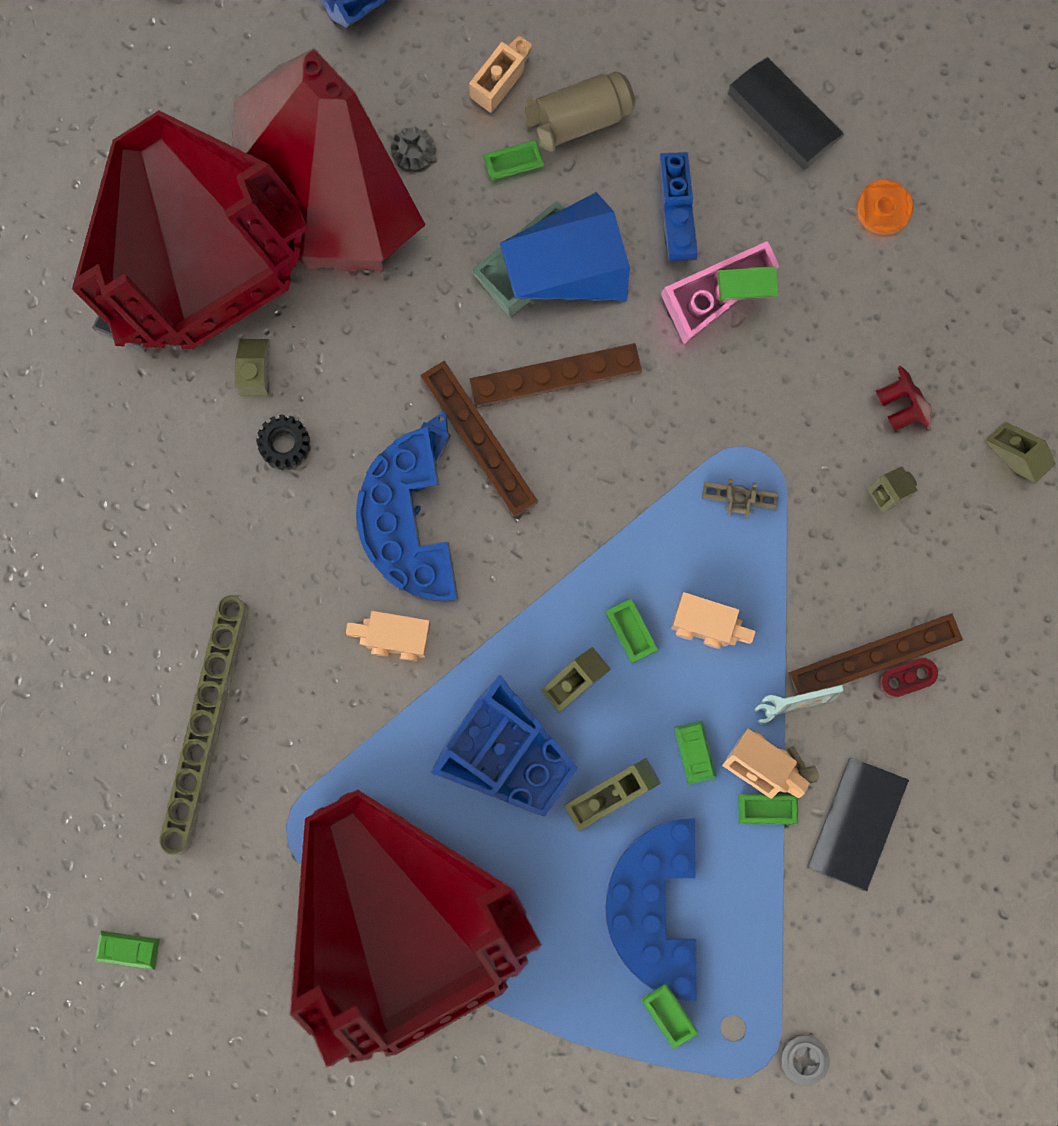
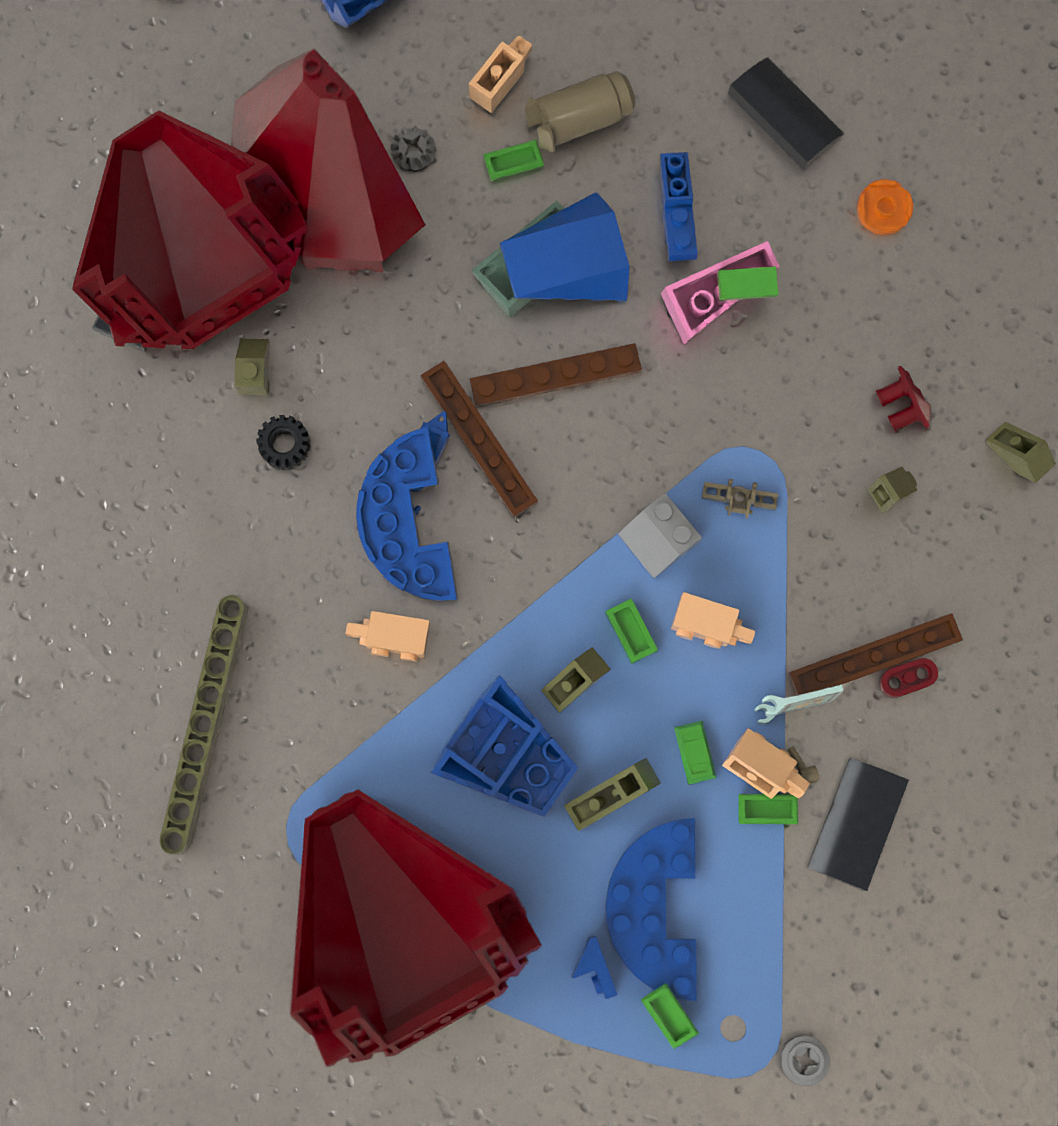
(127, 950): bright green tile -> none
(593, 960): none -> blue slope
(660, 535): none -> light grey slope

